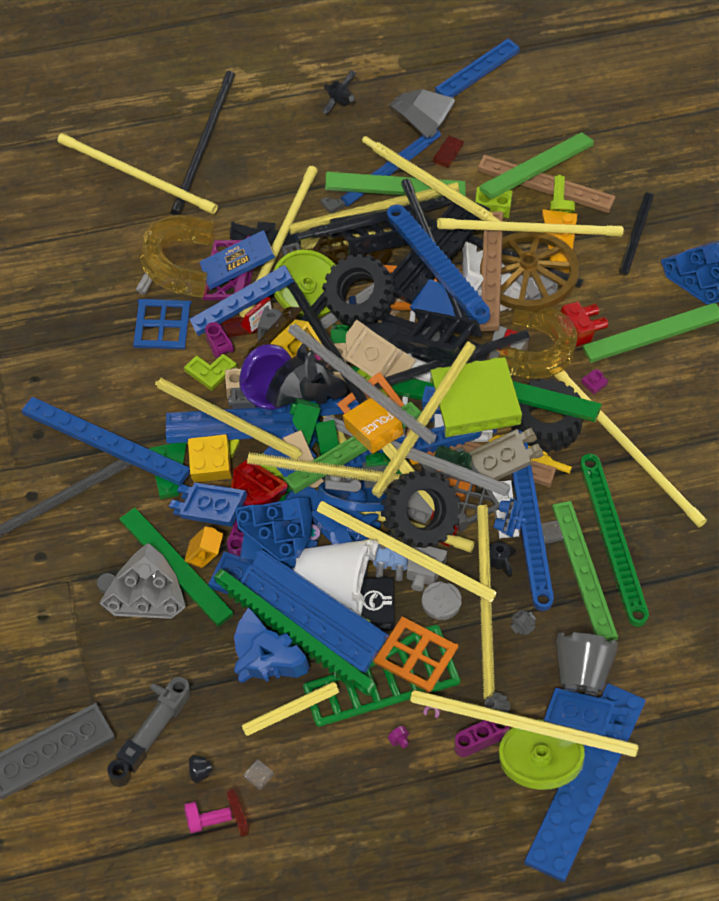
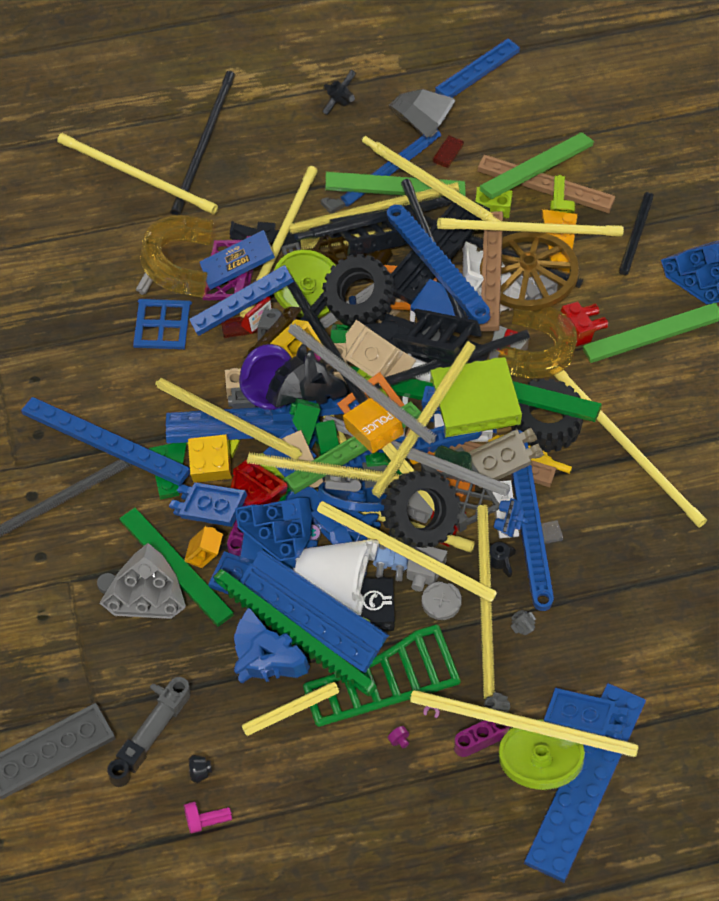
(208, 374): lime plate -> none
(219, 342): magenta piece -> none
(237, 812): clear red tile -> none
(258, 774): clear tile -> none
(415, 654): orange window -> none
(584, 571): bright green tile -> none
(584, 661): dark grey cone -> none
(594, 381): magenta tile -> none
(614, 540): green gear -> none

